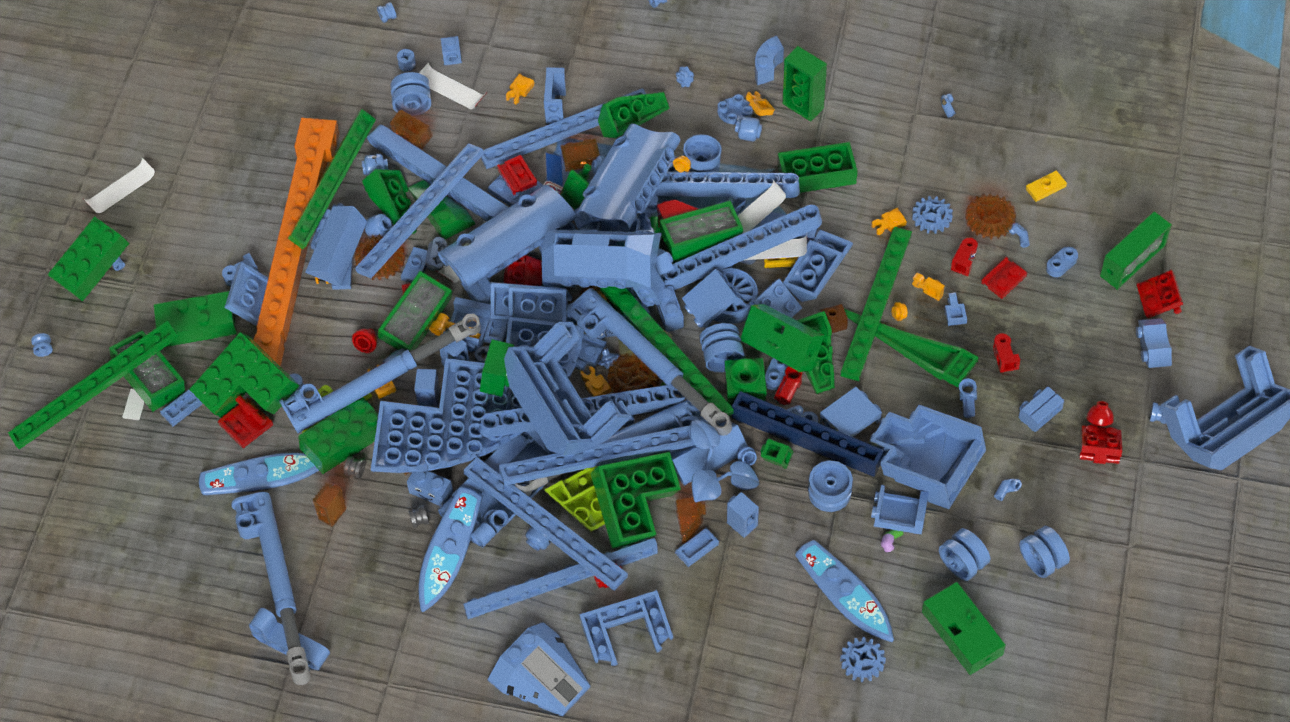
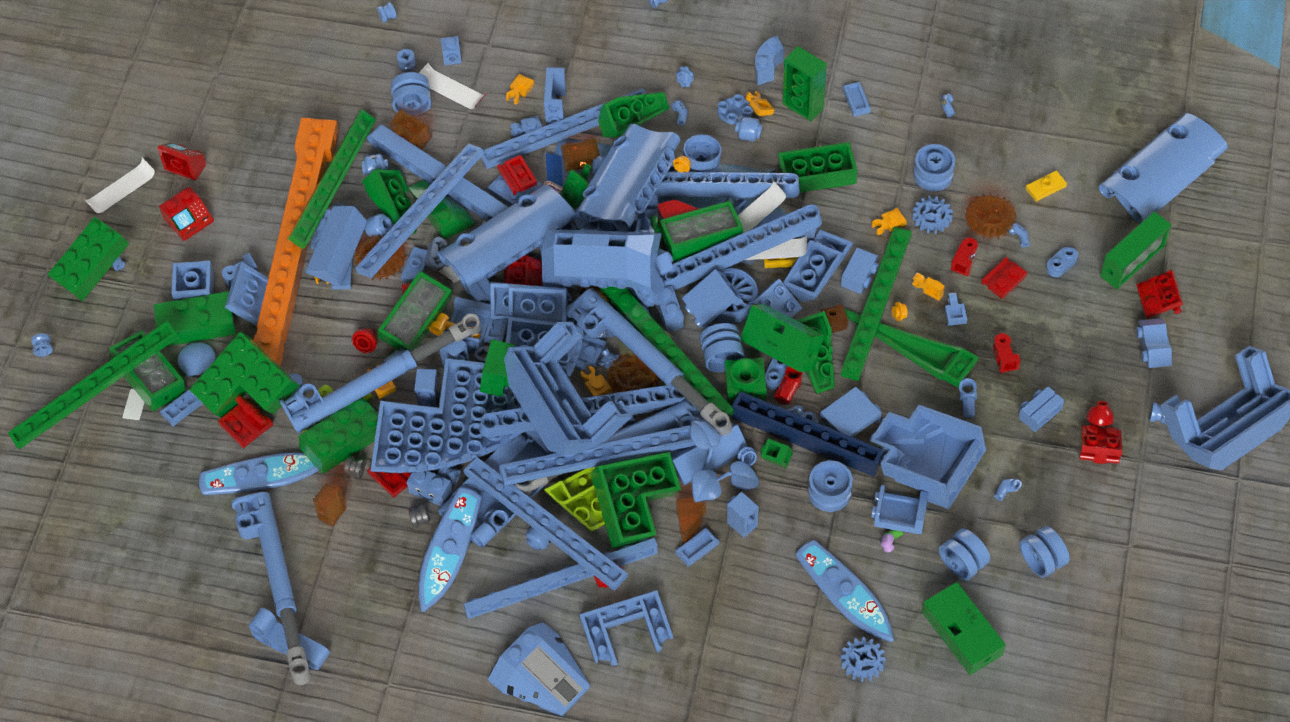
(182, 160): none -> red slope
(186, 214): none -> red slope
(192, 279): none -> medium blue brick
(195, 358): none -> medium blue dish
(392, 482): none -> red plate
(450, 474): none -> medium blue wheel
(526, 126): none -> medium blue plate
(679, 107): none -> medium blue arm
(856, 99): none -> medium blue tile
(859, 270): none -> medium blue brick
(934, 167): none -> medium blue wheel
(1164, 166): none -> medium blue panel

